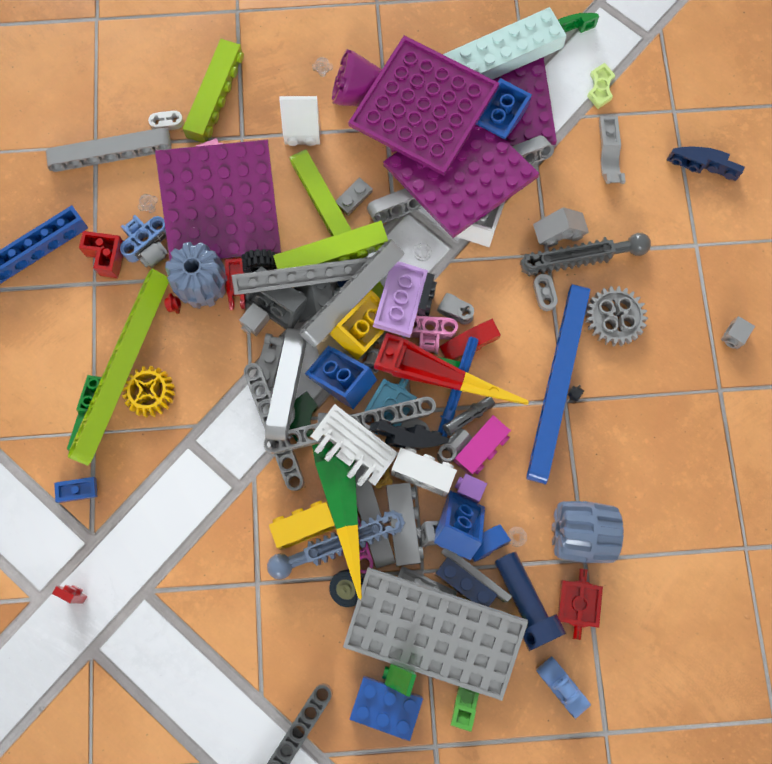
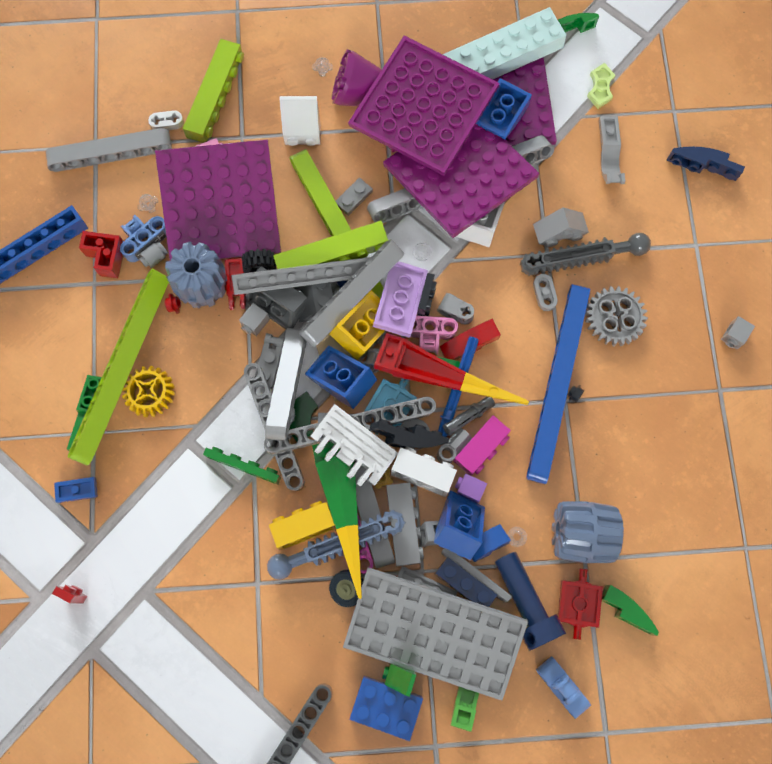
(235, 462): none -> green plate
(628, 610): none -> green slope

